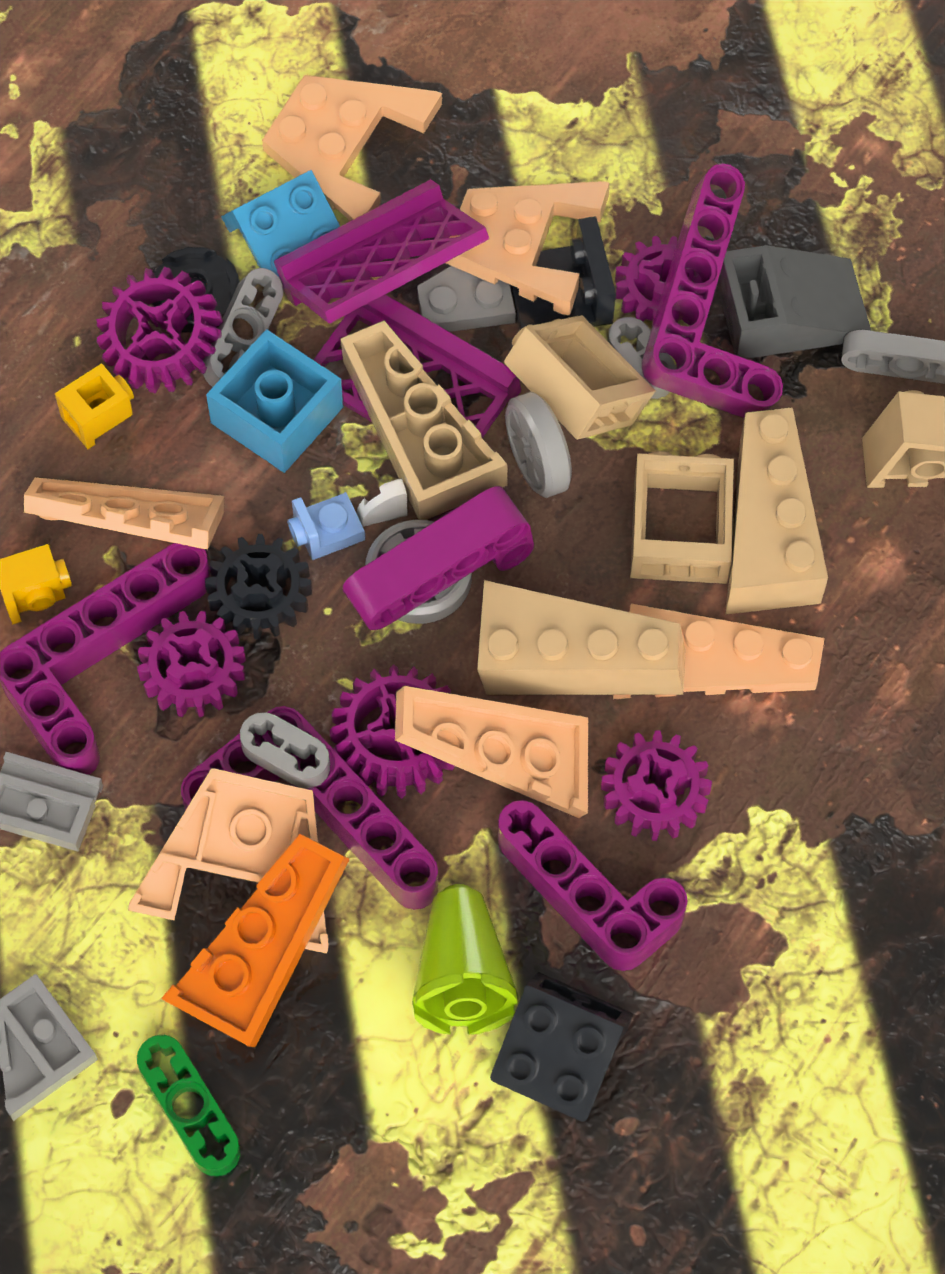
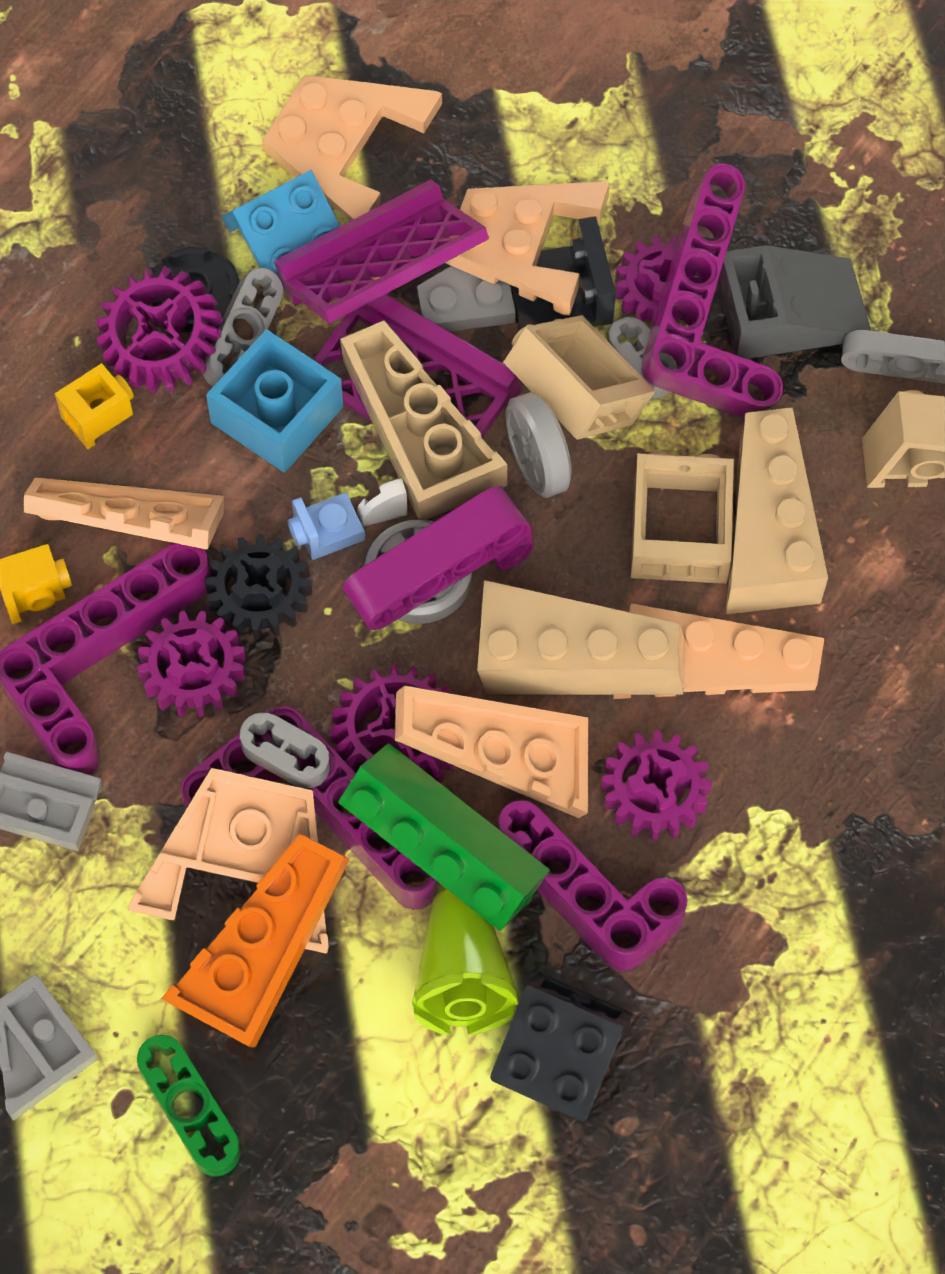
(443, 836): none -> green brick

